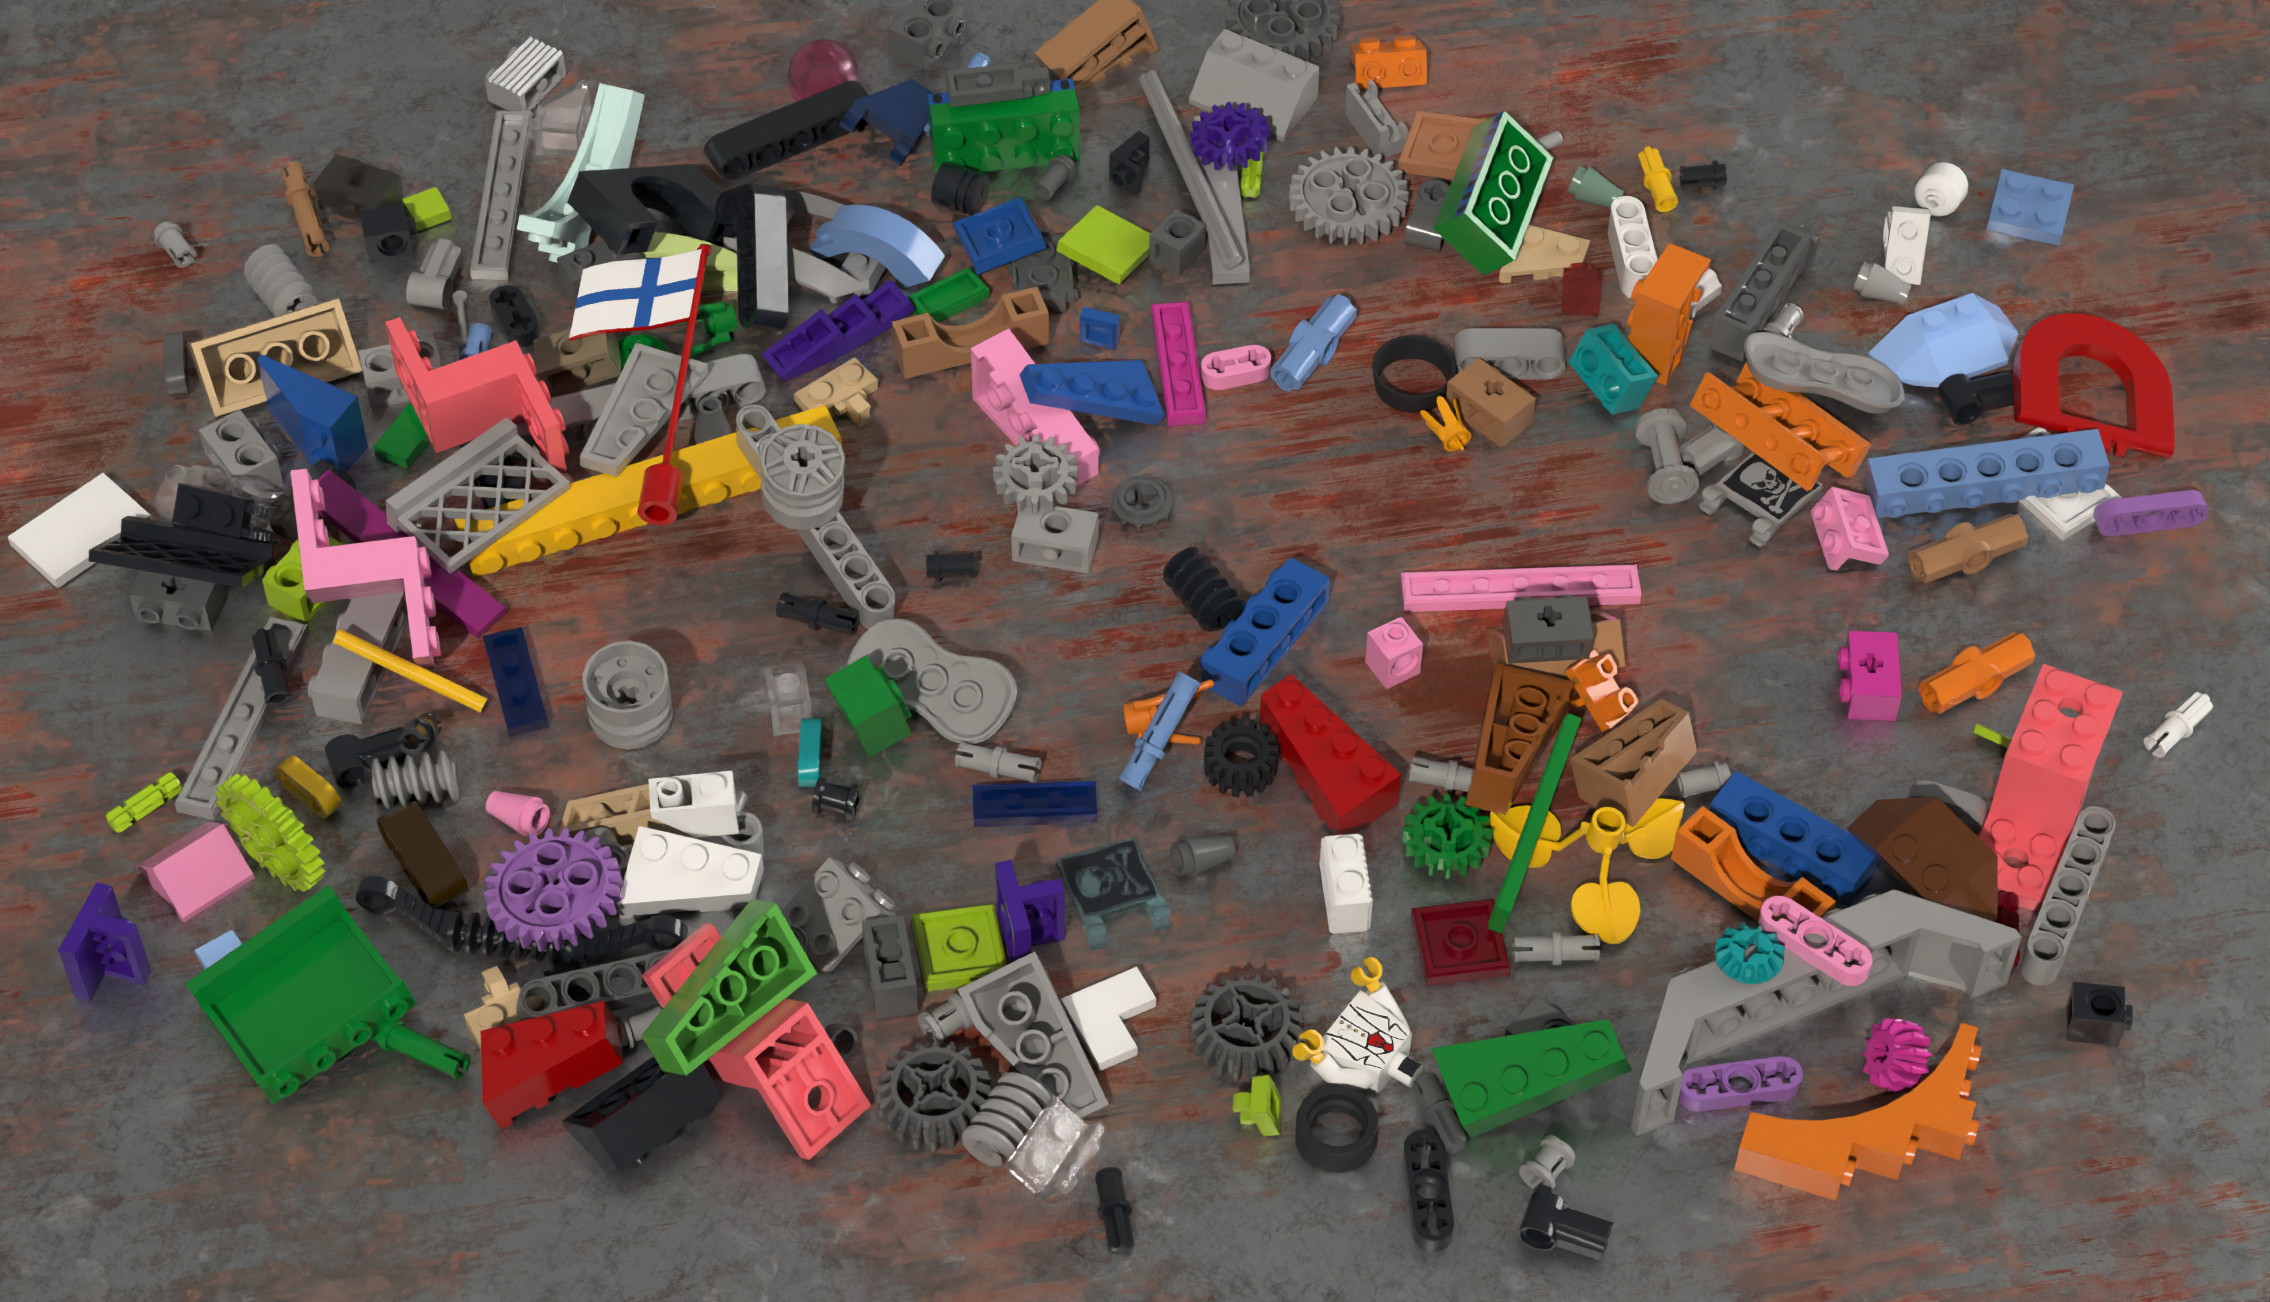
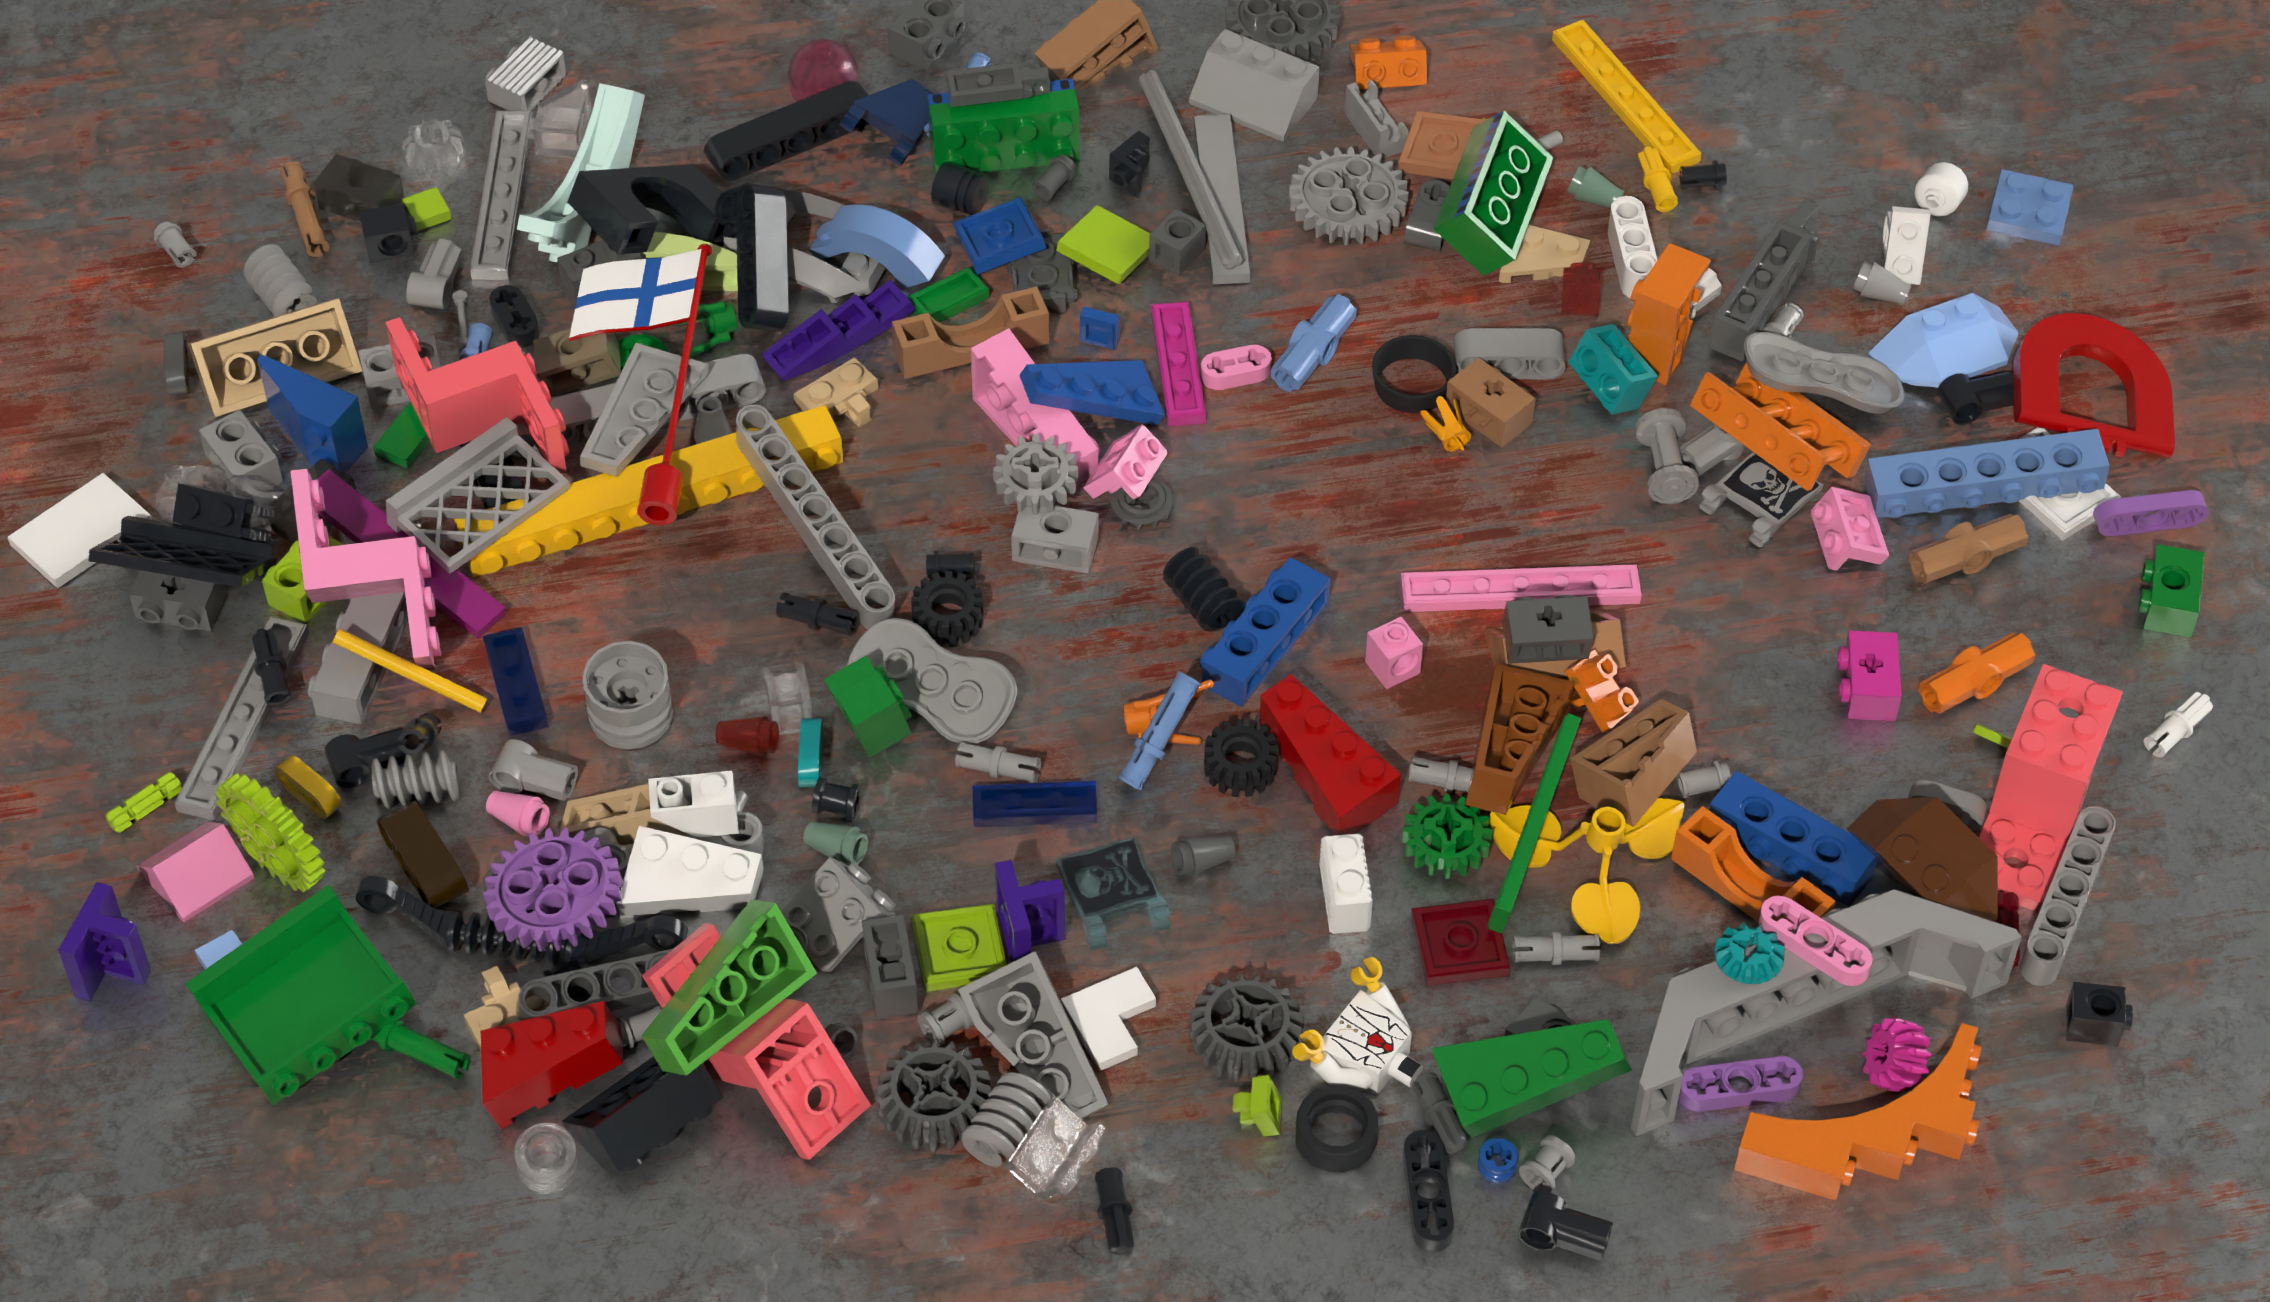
(433, 147): none -> clear gear
(523, 768): none -> light grey piece
(550, 1176): none -> clear wheel
(749, 735): none -> clear red cone
(802, 476): light grey wheel -> none
(837, 841): none -> sand green cone
(950, 591): none -> black tyre
(1127, 464): none -> bright pink bracket
(1230, 136): dark purple gear -> none
(1251, 178): lime axle -> none
(1506, 1152): none -> blue bush
(1625, 95): none -> yellow tile
(2173, 590): none -> green brick

